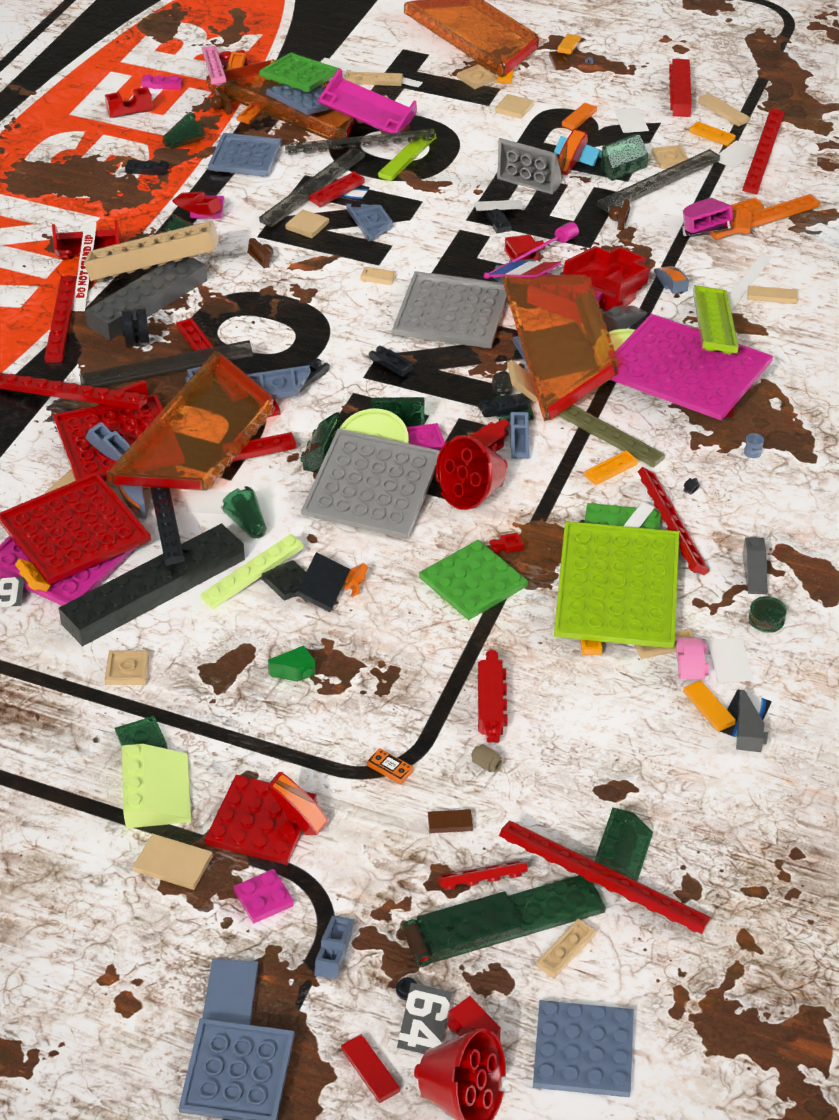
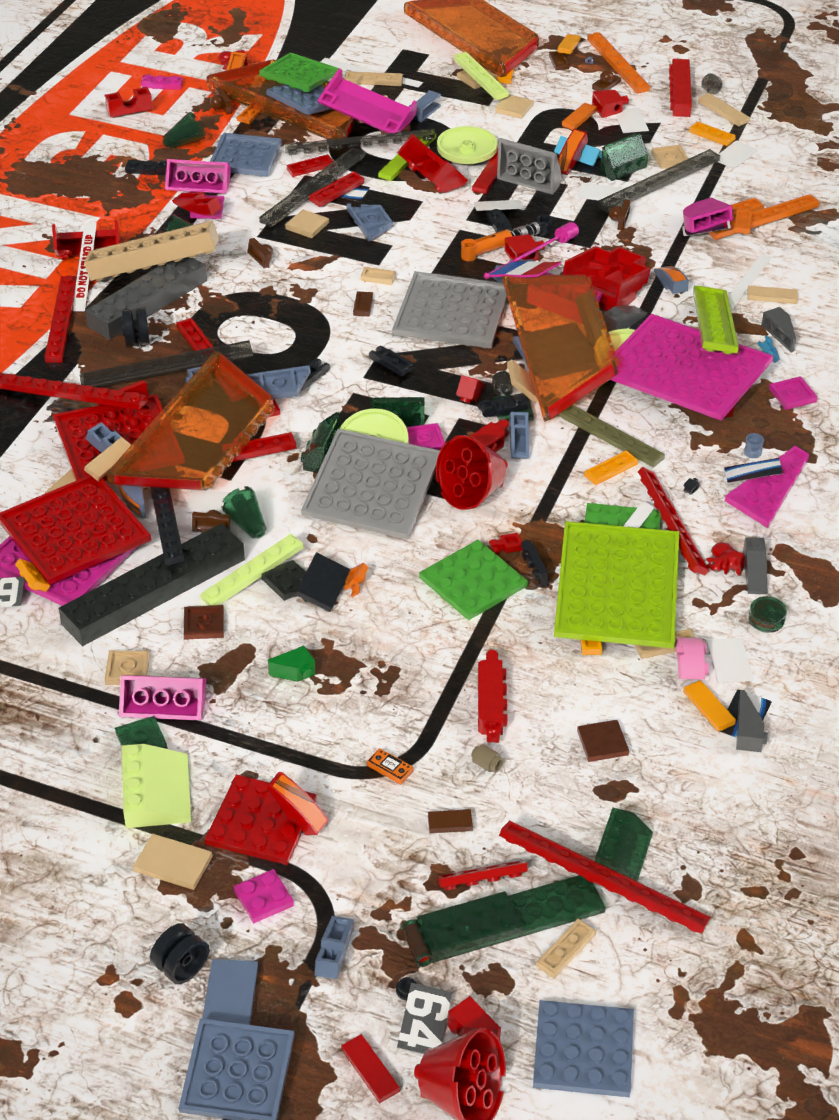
(102, 463): none -> tan tile
(162, 697): none -> dark pink slope
(179, 953): none -> black wheel
(197, 176): none -> dark pink slope
(203, 622): none -> copper tile
(204, 521): none -> reddish brown tile
(214, 65): bright pink plate -> none
(309, 165): none -> red tile
(363, 304): none -> reddish brown tile
(426, 105): none -> sand blue window
(431, 165): none -> red windscreen
(467, 145): none -> yellowish green dish
(470, 389): none -> slope
(472, 248): none -> piece
(481, 76): none -> yellowish green plate
(487, 176): none -> red tile
(534, 561): none -> black hinge
(596, 191): none -> white sticker
(603, 740): none -> copper tile
(606, 81): none -> reddish brown tile
(608, 102): none -> red torso
(618, 63): none -> orange plate
(711, 83): none -> clear smoke head
(726, 559): none -> red animal
(753, 470): none -> sticker
(763, 151): red plate -> none
(763, 496): none -> dark pink wing
(768, 348): none -> dark azure plate
(779, 325): none -> dark grey slope
(793, 393): none -> dark pink plate

